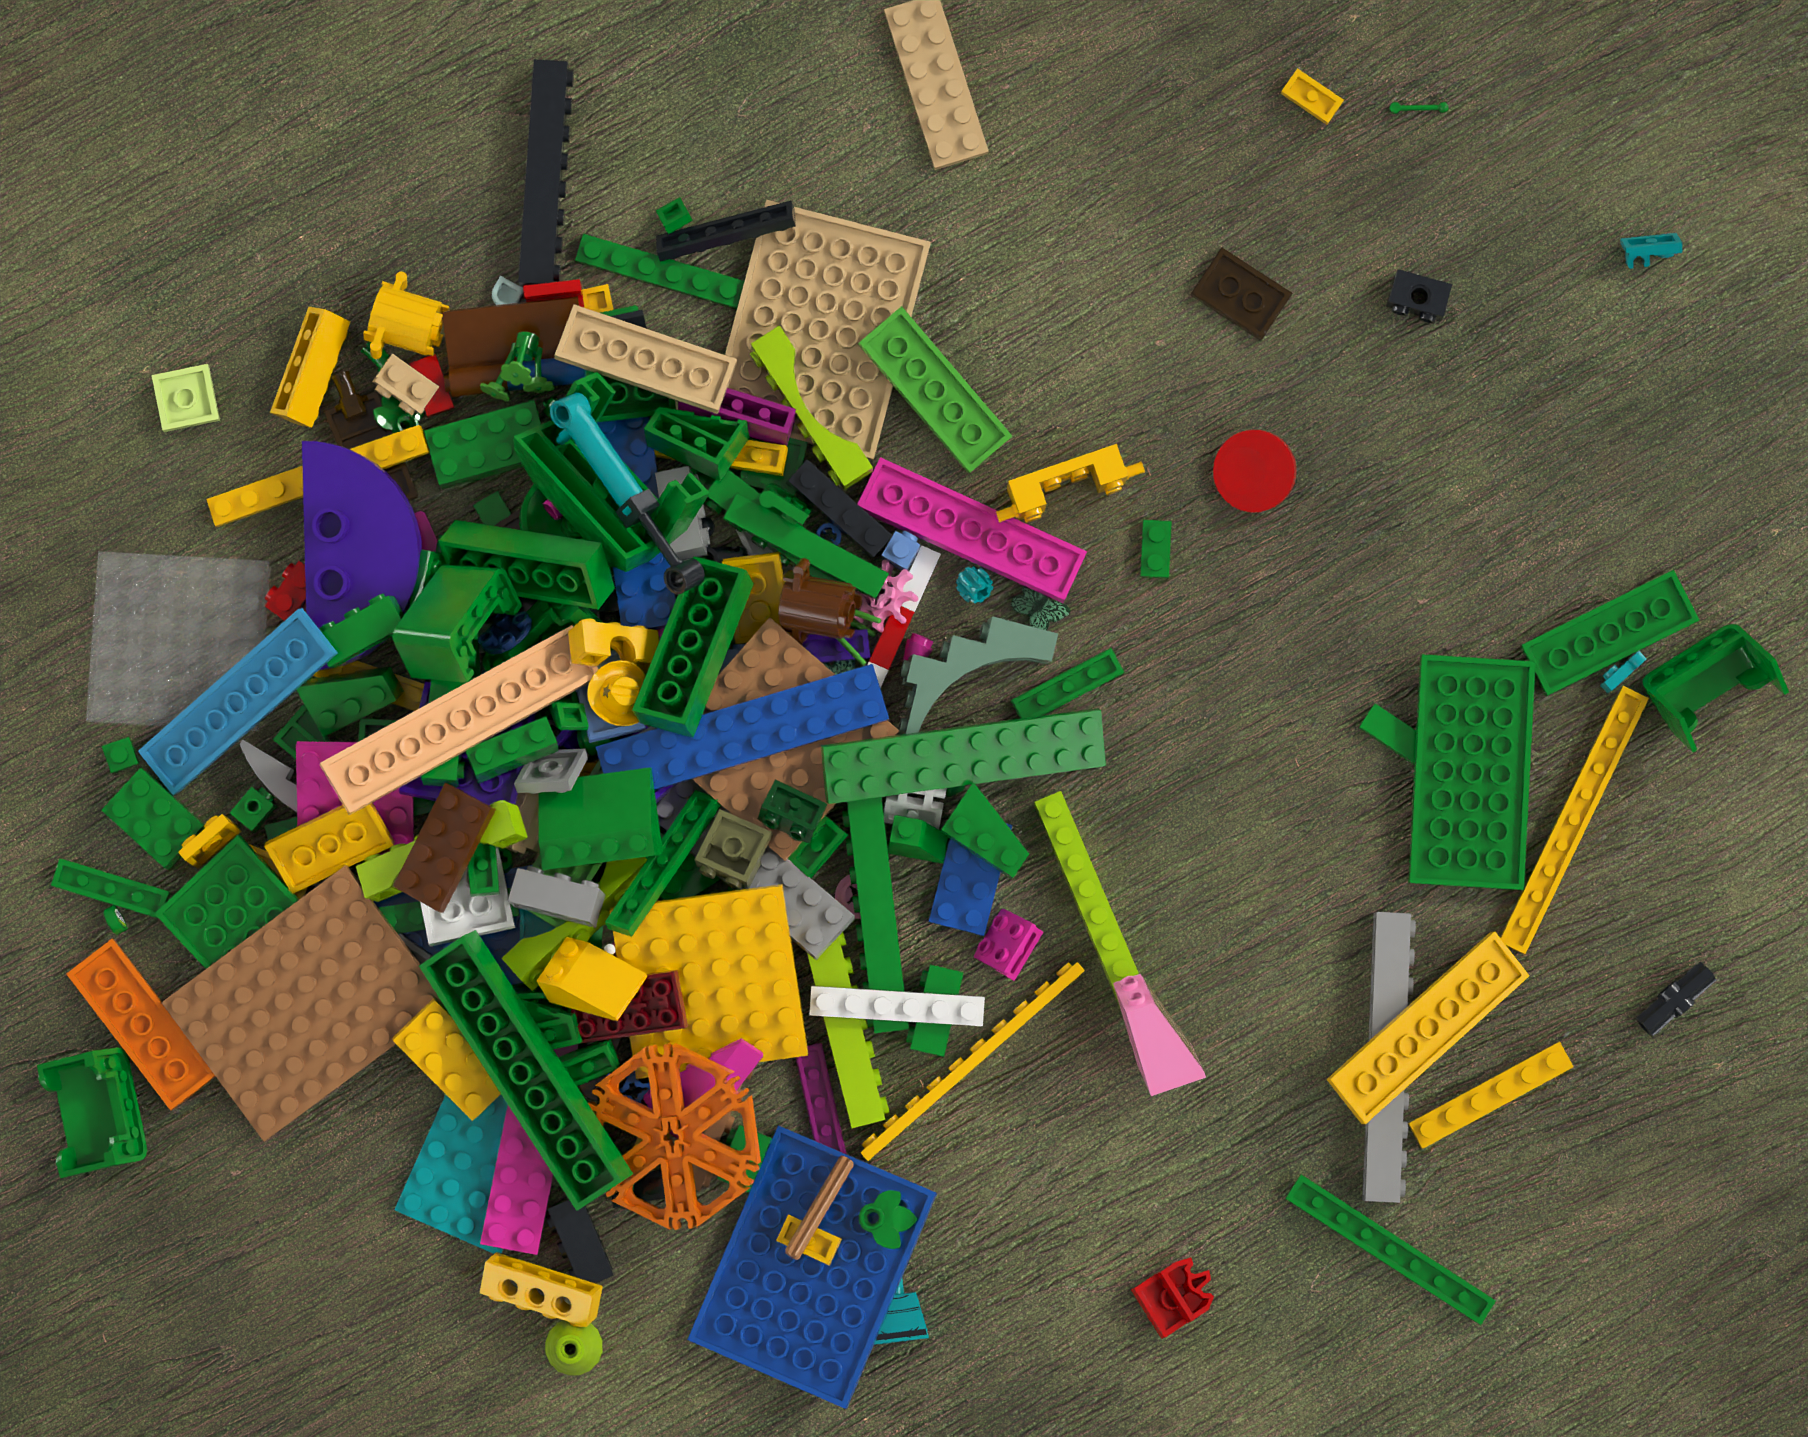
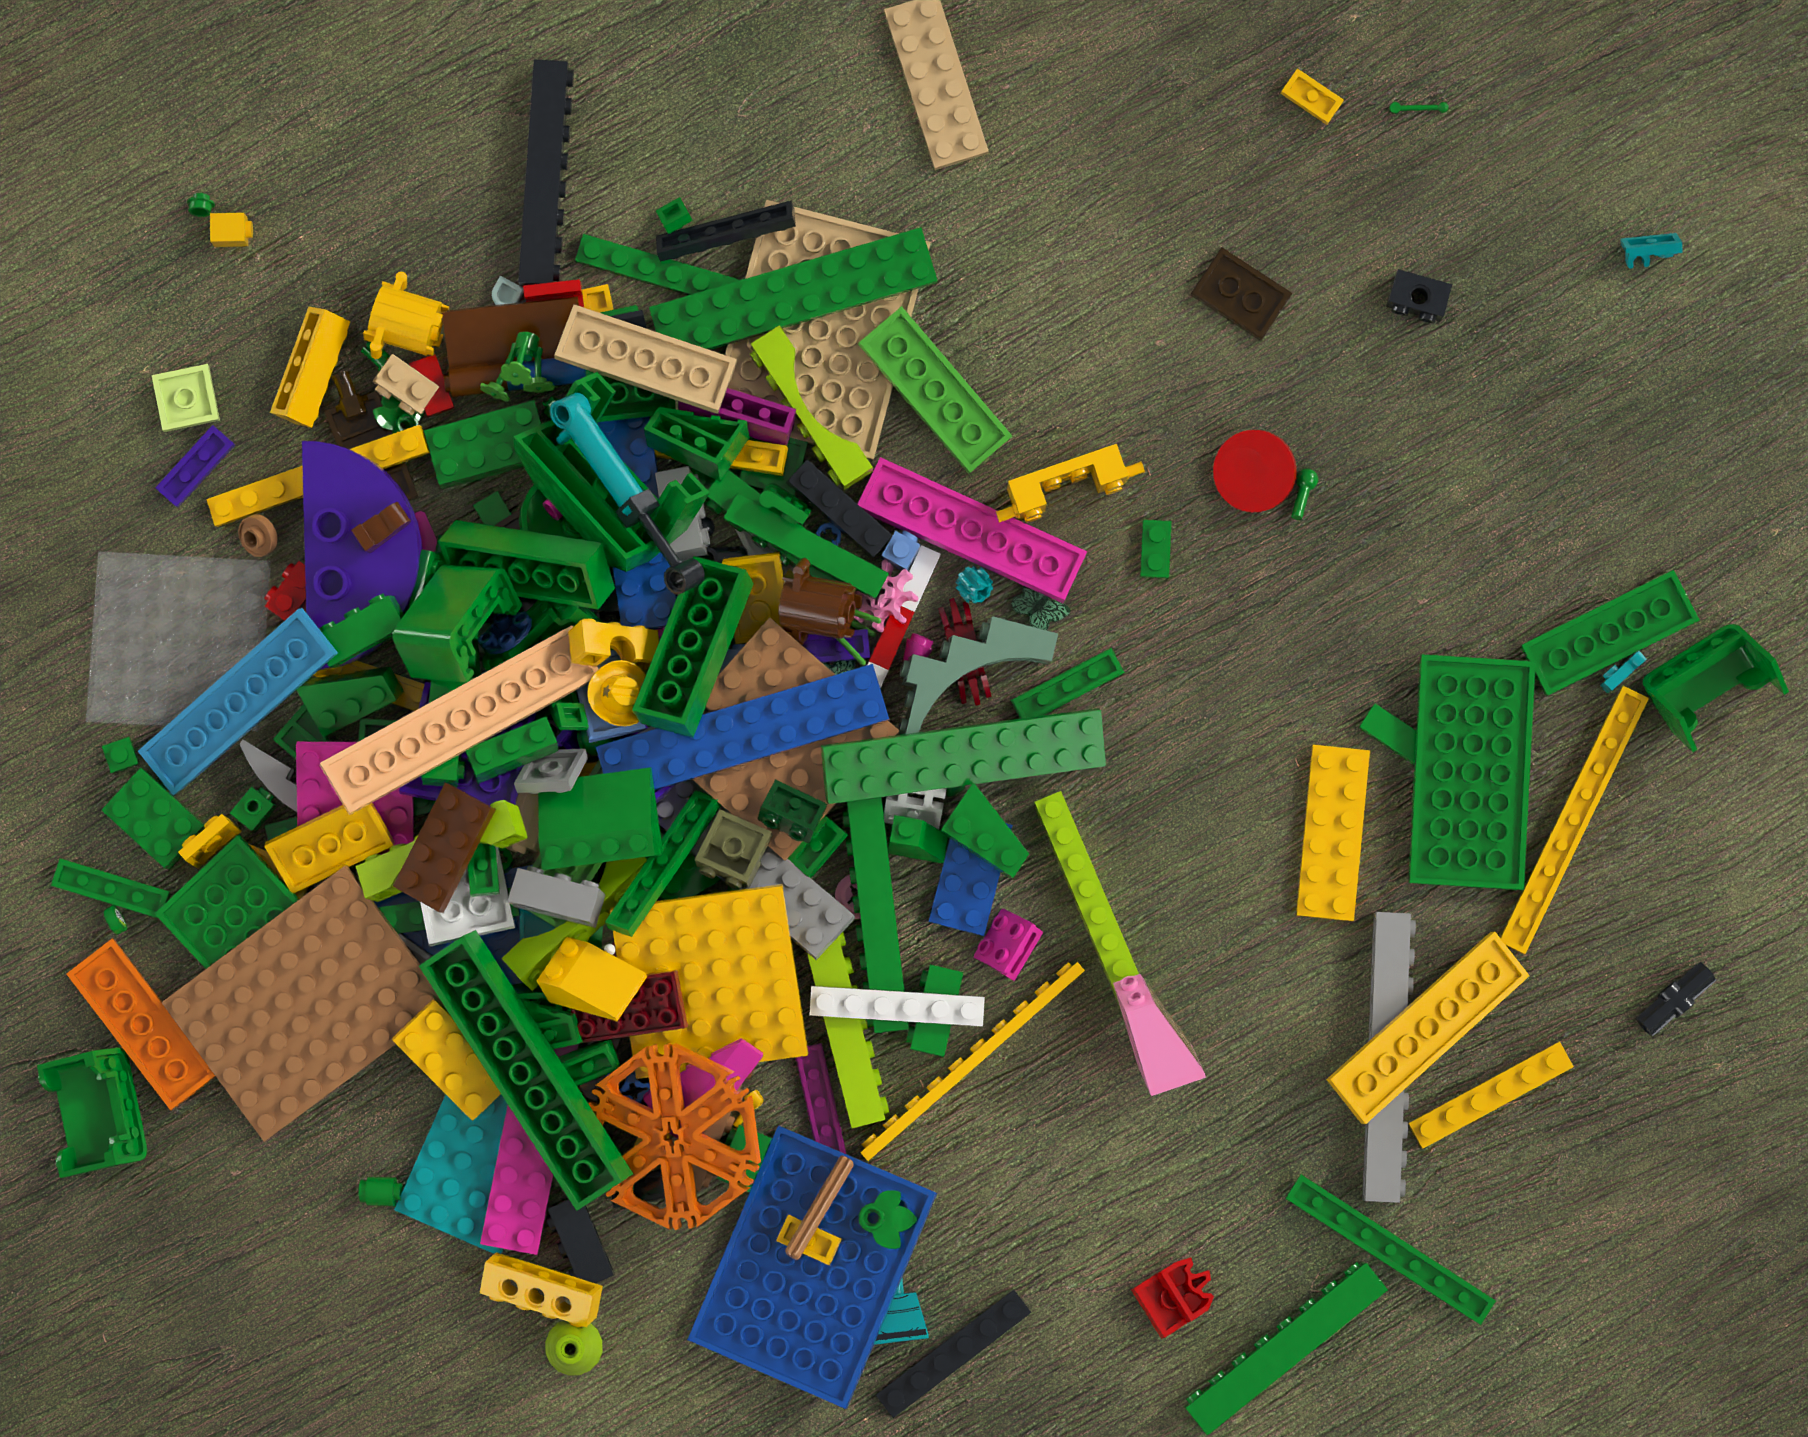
(195, 466): none -> dark purple plate
(200, 205): none -> green plate
(230, 229): none -> yellow brick
(257, 535): none -> medium nougat plate
(380, 1191): none -> green brick
(381, 527): none -> reddish brown leg
(757, 1101): none -> yellow hand
(798, 292): none -> green plate
(953, 1353): none -> black plate
(965, 631): none -> dark red piece
(1284, 1348): none -> green brick
(1306, 480): none -> green bar
(1333, 833): none -> yellow plate

